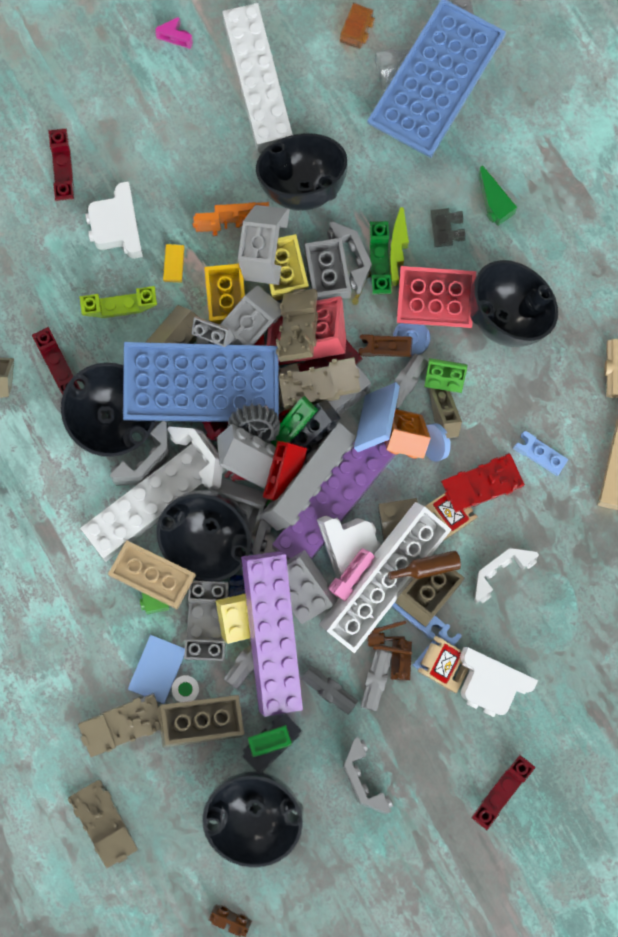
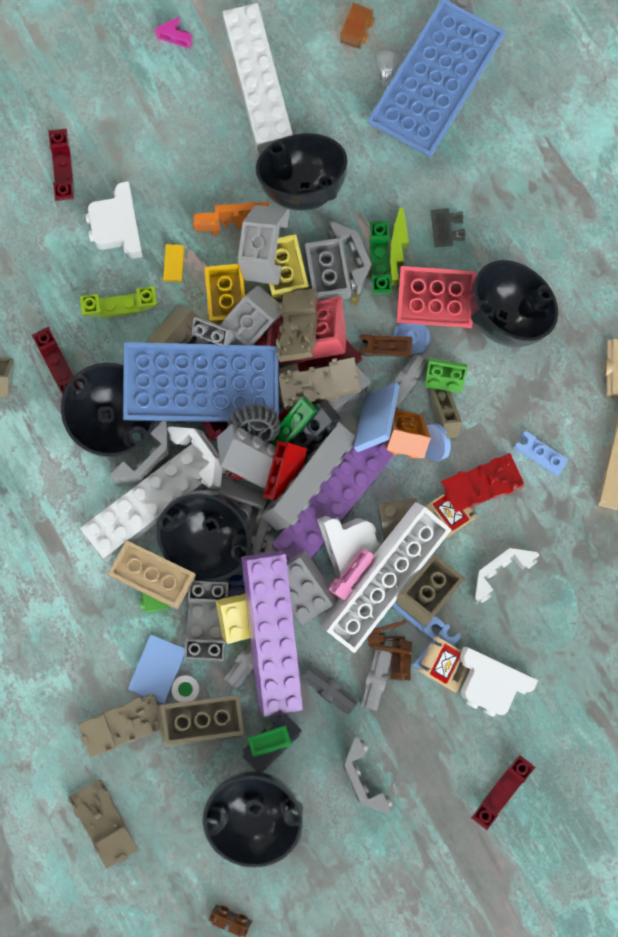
(429, 566): reddish brown piece -> none
(496, 201): green slope -> none

